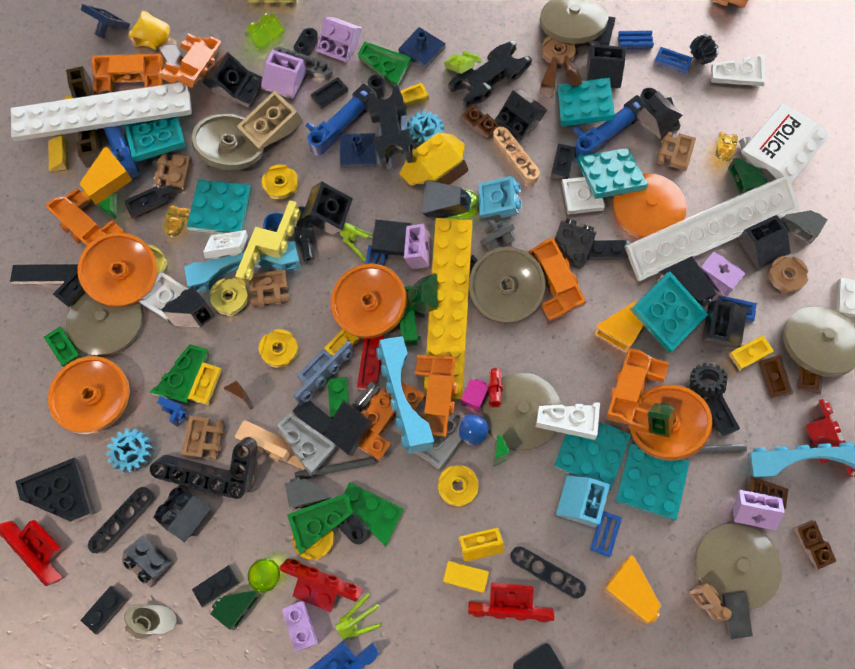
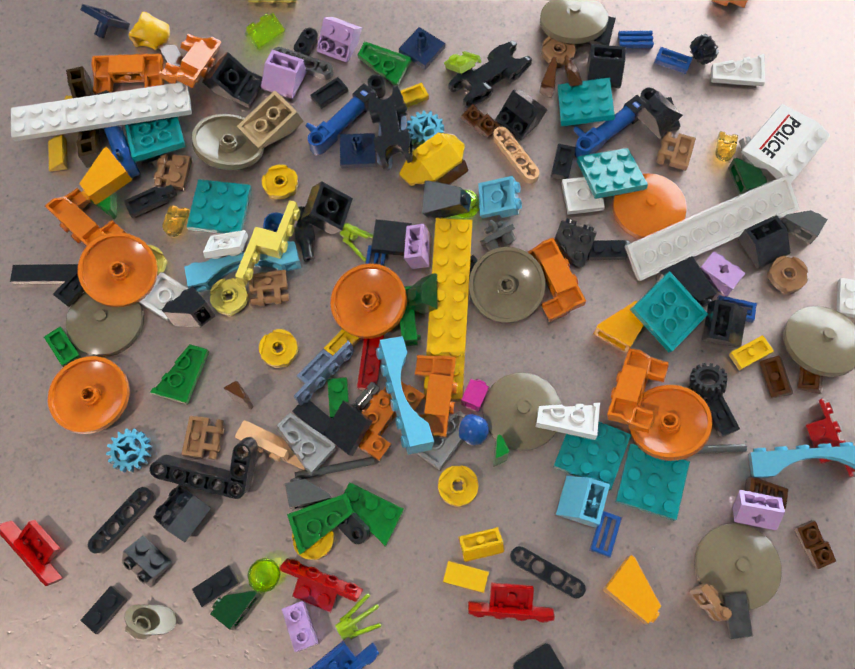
(57, 491): black plate -> none
(174, 409): blue bracket -> none
(204, 384): yellow plate -> none
(495, 388): red pin -> none
(661, 419): dark green slope -> none

